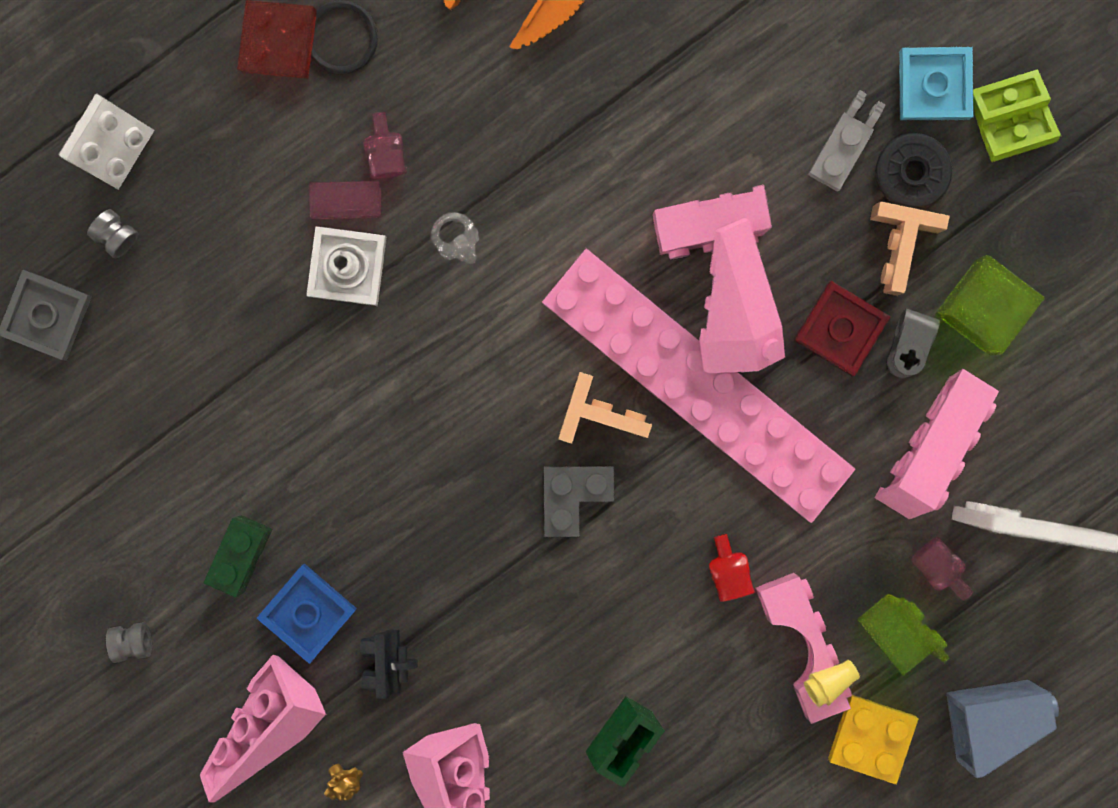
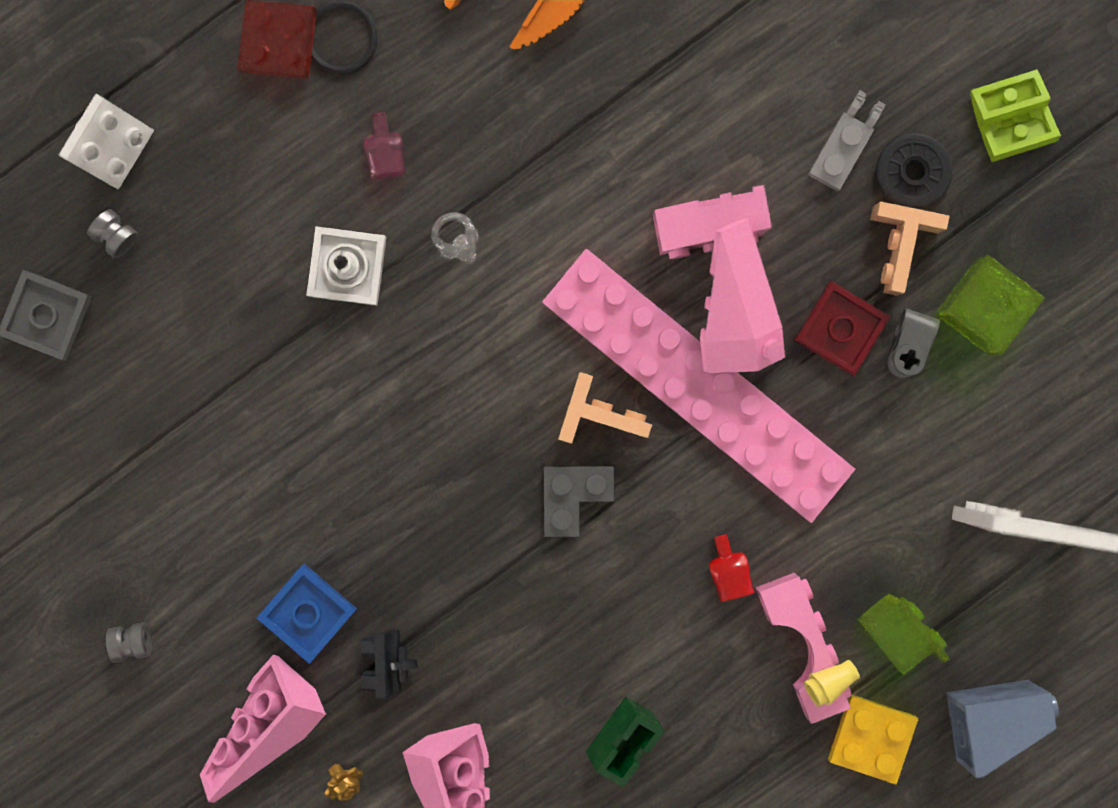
(237, 556): dark green brick -> none
(345, 200): clear pink plate -> none
(936, 83): medium azure plate -> none
(940, 446): bright pink wedge -> none
(942, 567): clear pink piece -> none

